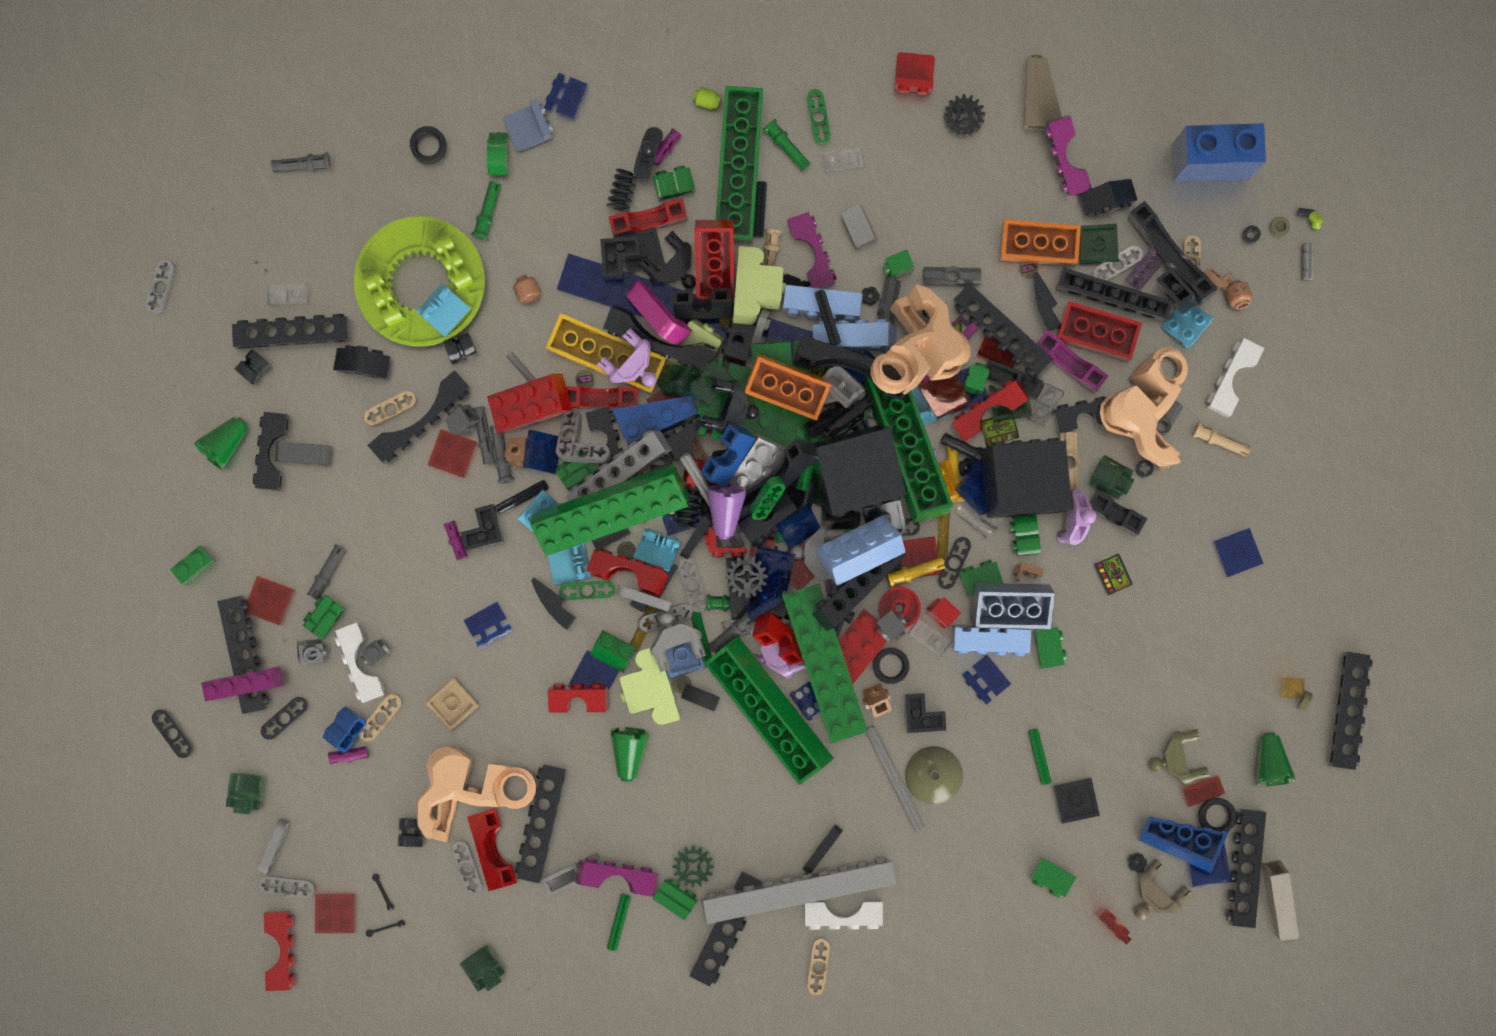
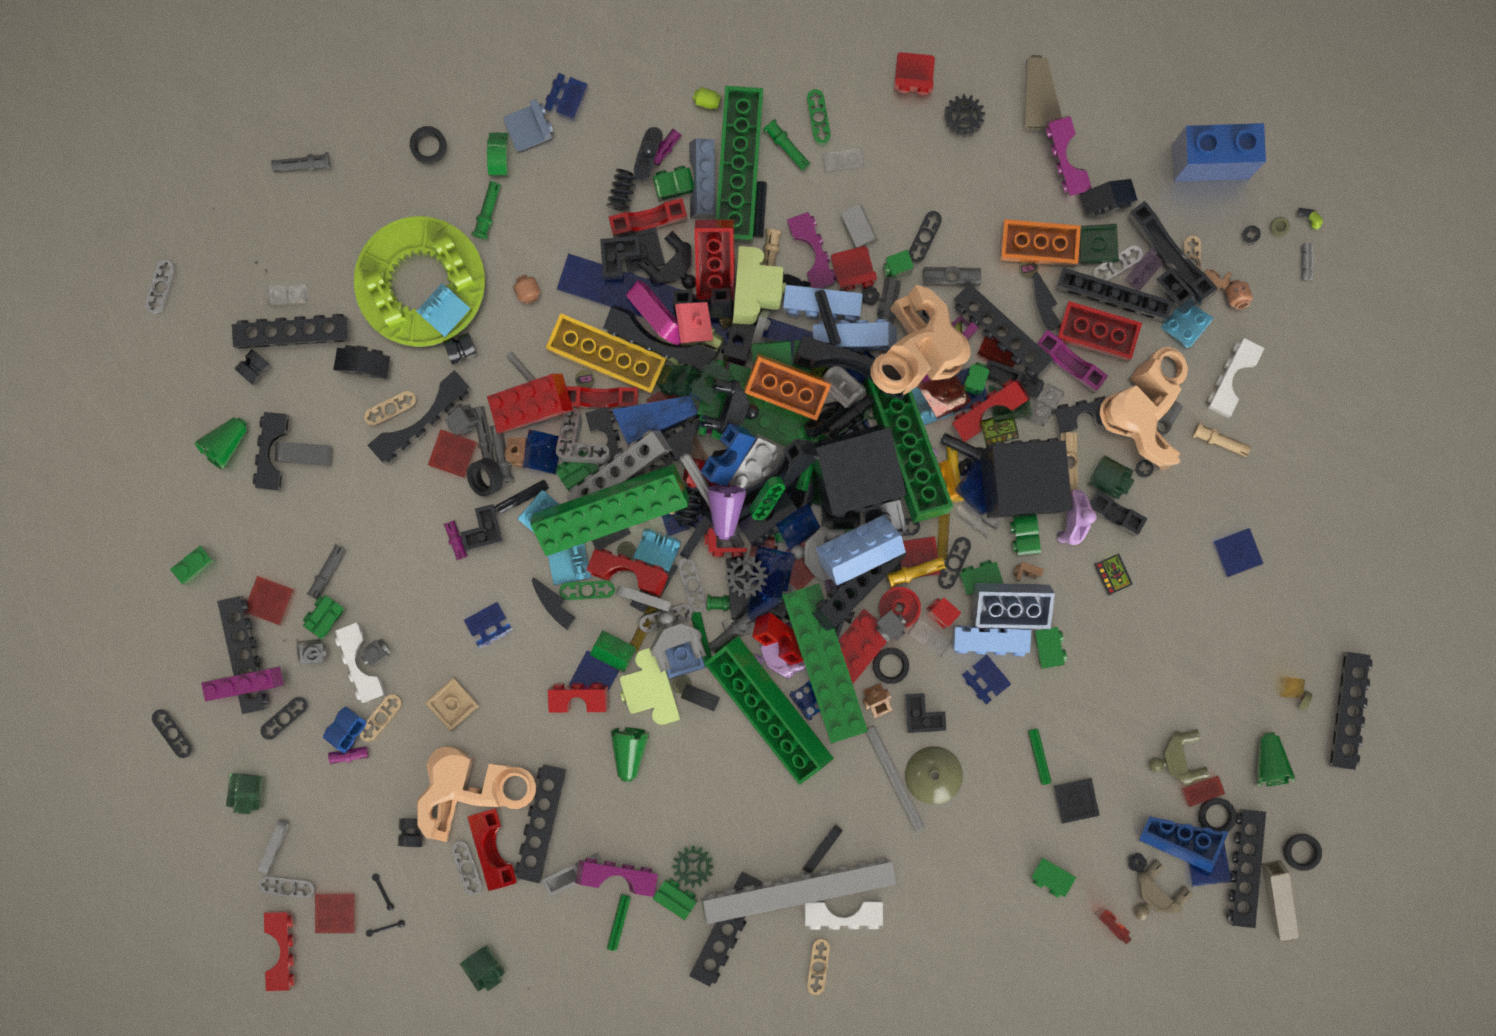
(476, 482): none -> black tyre
(635, 364): lavender connector -> none
(694, 322): none -> coral plate
(703, 161): none -> sand blue arch
(853, 269): none -> red bracket
(926, 222): none -> black beam
(1287, 852): none -> black tyre

